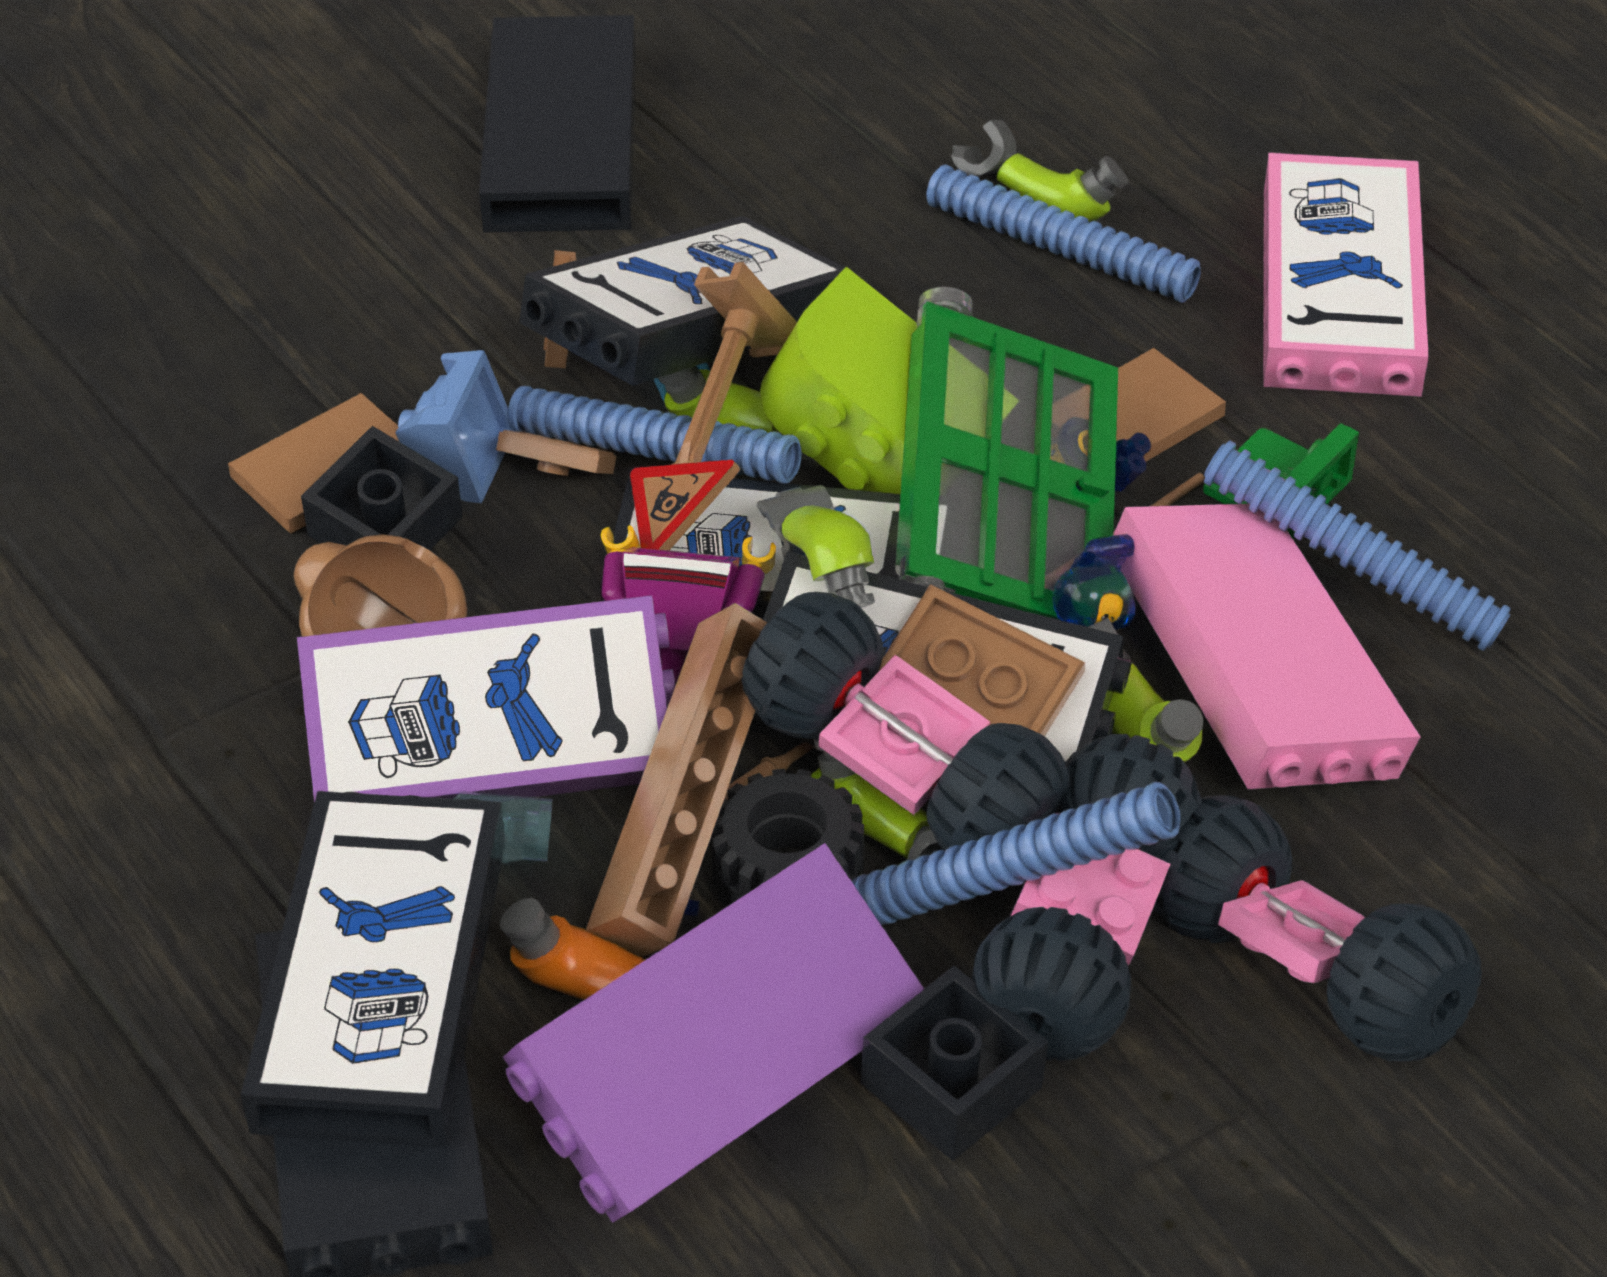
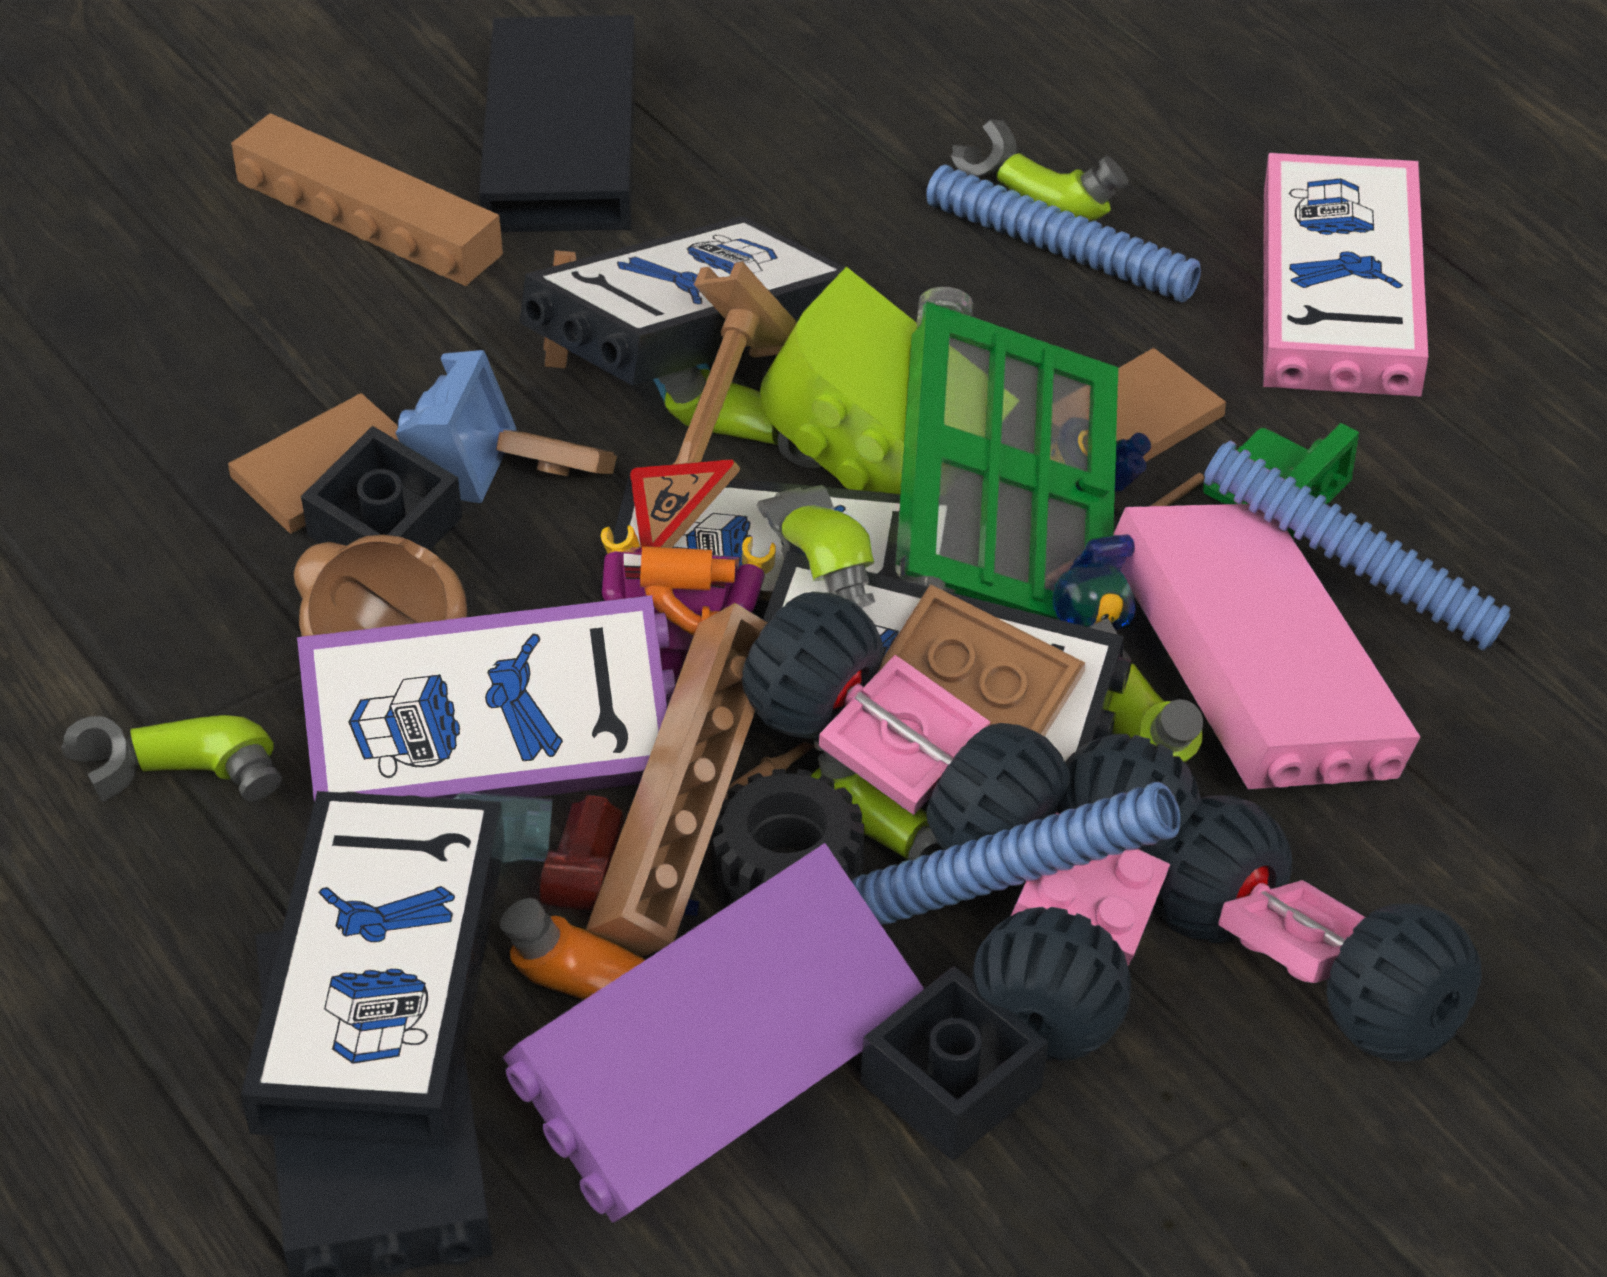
(220, 743): none -> piece
(368, 199): none -> medium nougat brick
(580, 864): none -> clear red piece
(650, 432): medium blue piece -> none
(681, 569): none -> orange plant

